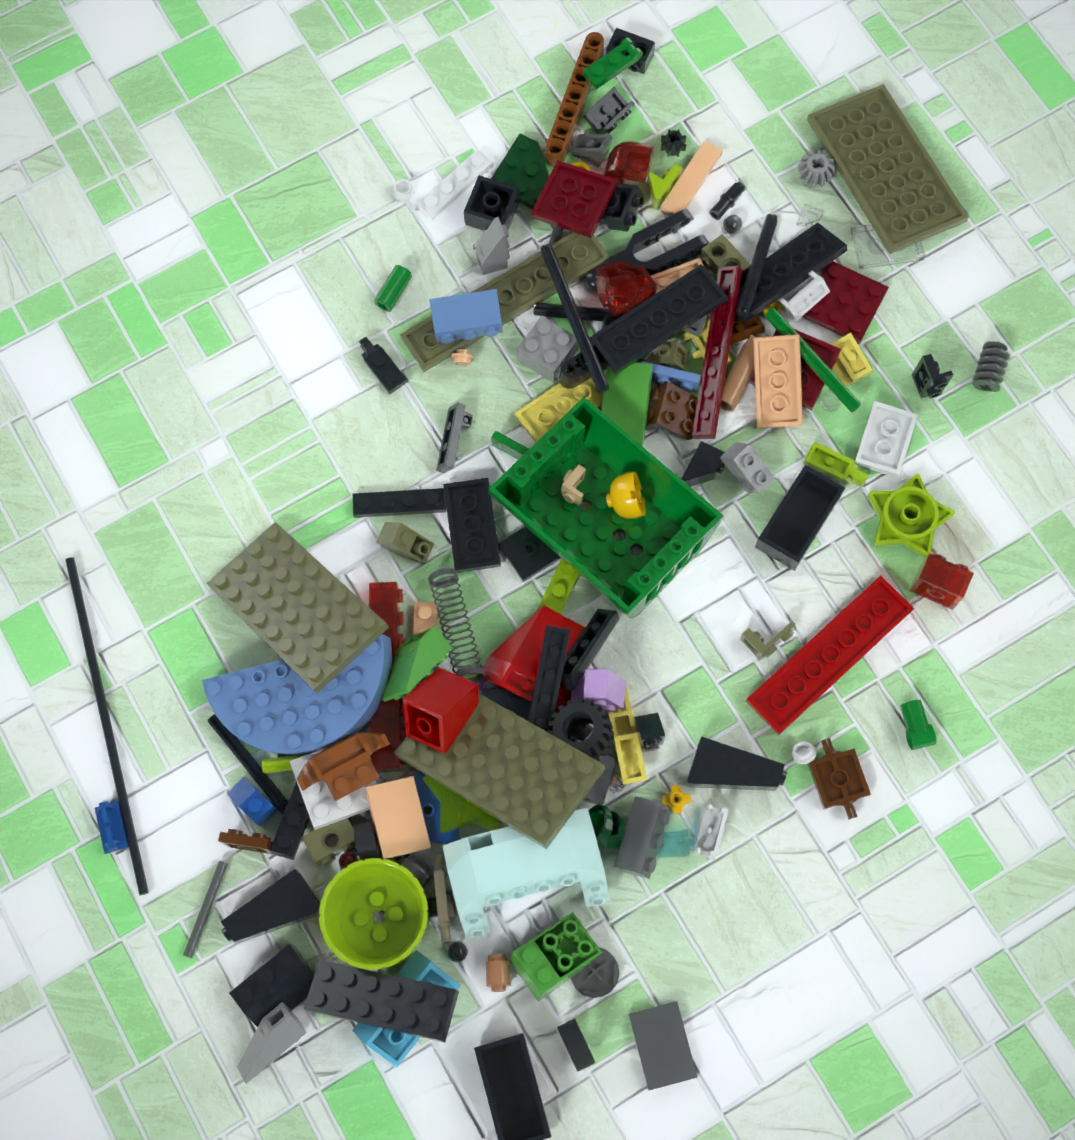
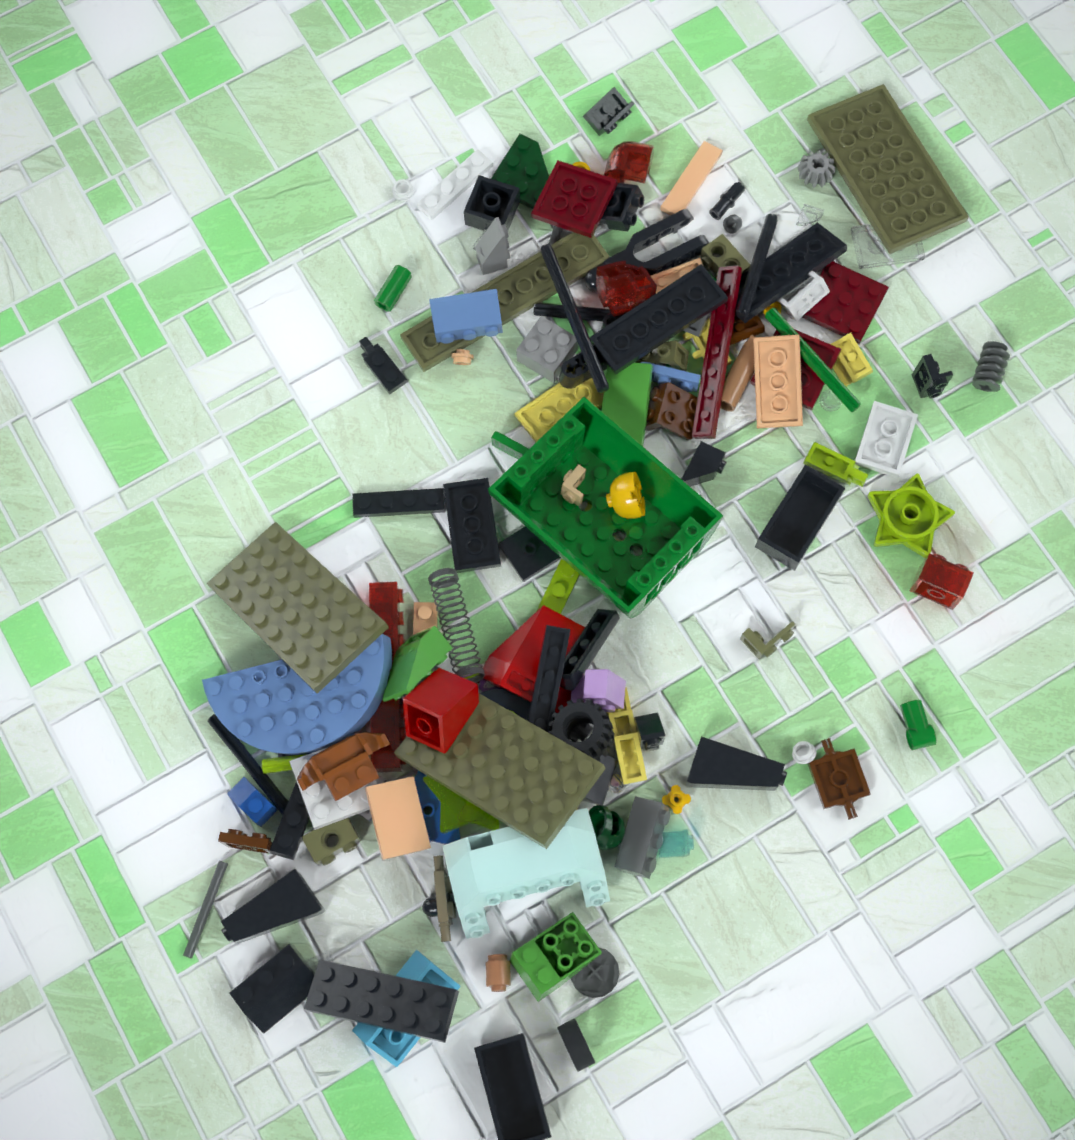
(107, 728): black piece -> none
(111, 826): blue hinge -> none
(272, 1038): light grey slope -> none
(347, 858): clear red piece -> none
(349, 907): lime piece -> none
(366, 841): black tyre -> none
(404, 542): olive slope -> none
(417, 868): dark grey brick -> none
(456, 419): hinge -> none
(462, 949): black hinge -> none
(570, 106): dark orange beam -> none
(593, 146): dark grey slope -> none
(612, 63): green plate -> none
(645, 45): black brick -> none
(661, 187): lime slope -> none
(663, 1045): dark grey tile -> none
(673, 142): black gear -> none
(709, 831): white hinge -> none
(747, 467): light grey brick -> none
(829, 655): red plate -> none

